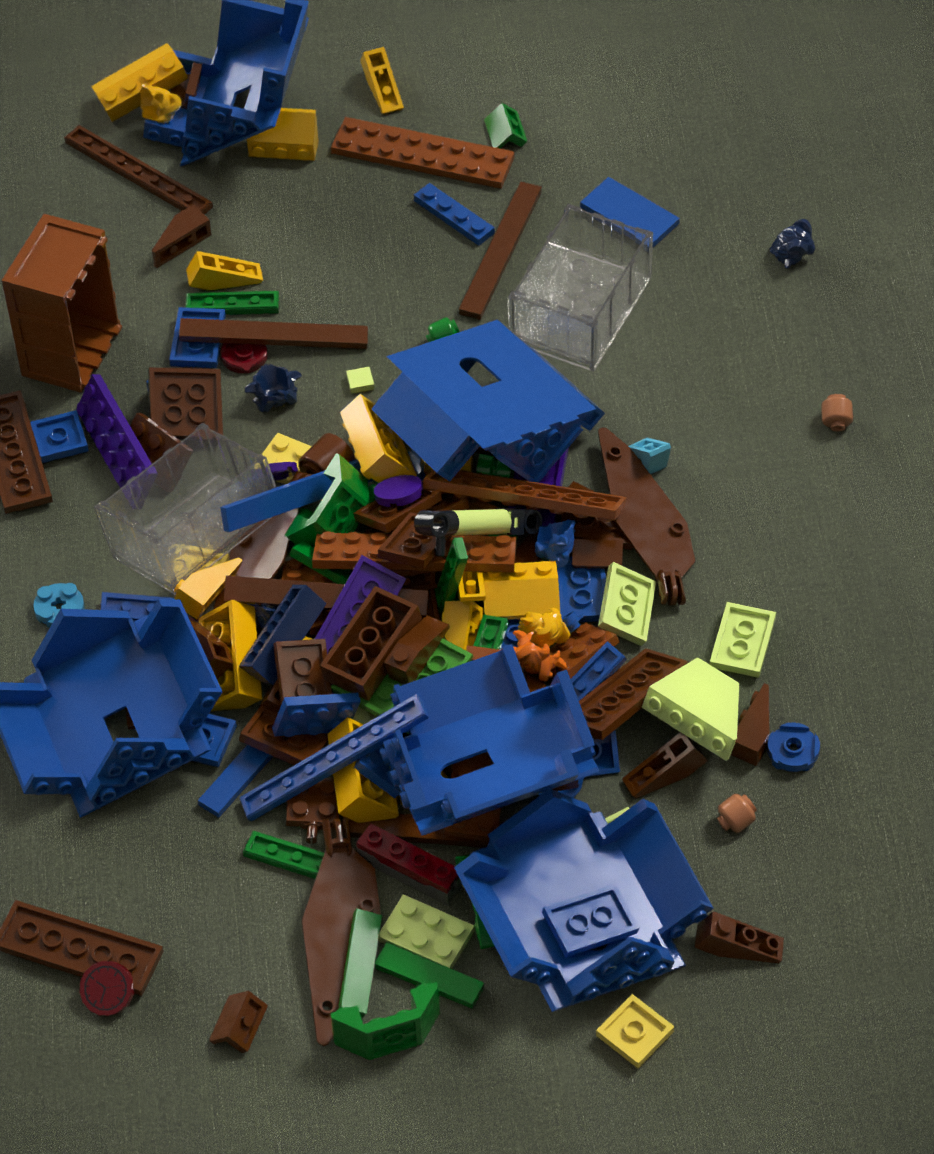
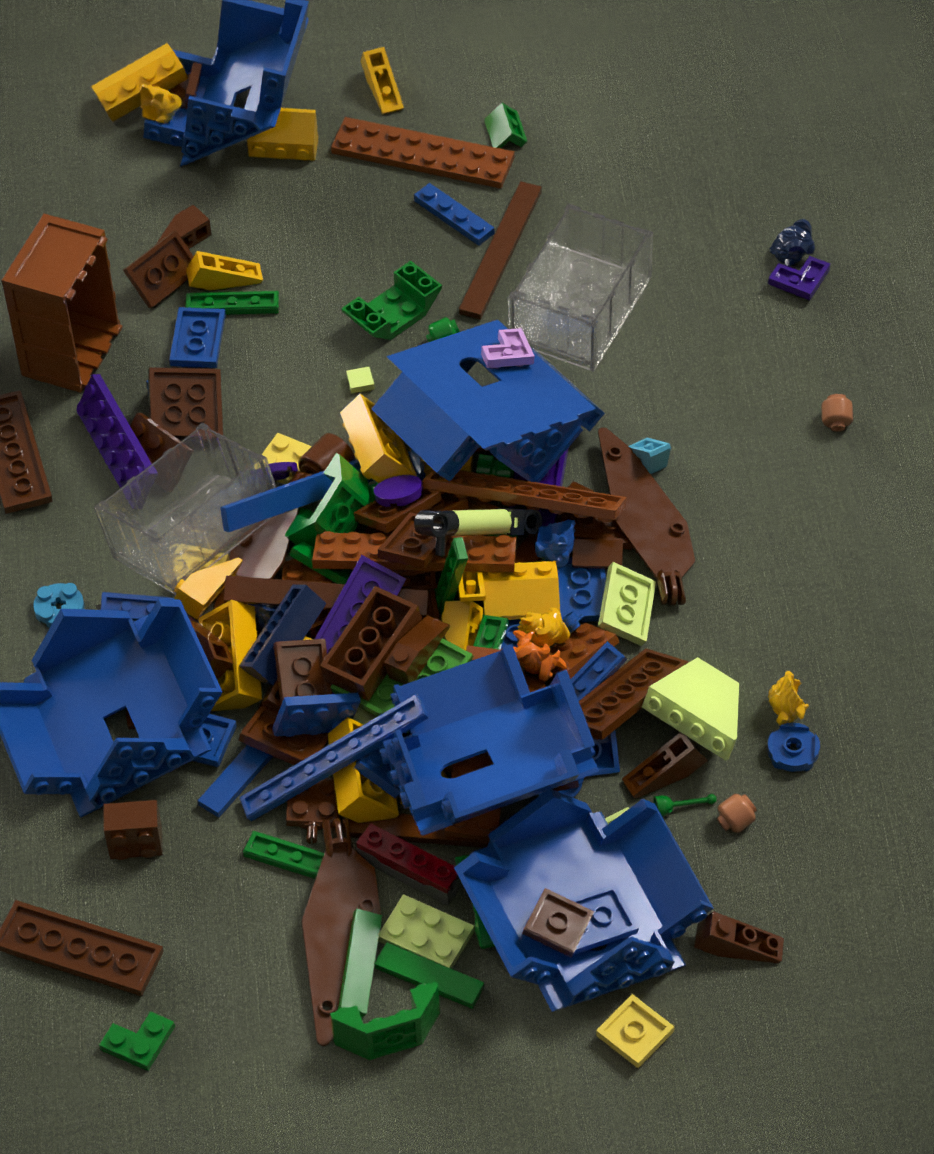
(59, 436): blue plate -> none
(106, 988): dark red tile -> none
(133, 829): none -> reddish brown brick
(136, 170): reddish brown tile -> none
(139, 1047): none -> green plate
(160, 269): none -> reddish brown plate
(239, 1021): reddish brown panel -> none
(243, 357): dark red tile -> none
(273, 333): reddish brown tile -> none
(273, 387): dark blue hair -> none
(398, 306): none -> green slope
(512, 351): none -> lavender plate
(558, 922): none -> reddish brown tile
(632, 209): blue tile -> none
(666, 805): none -> green hinge
(742, 639): yellowish green plate -> none
(753, 728): reddish brown slope -> none
(785, 700): none -> yellow hair
(802, 282): none -> dark purple plate

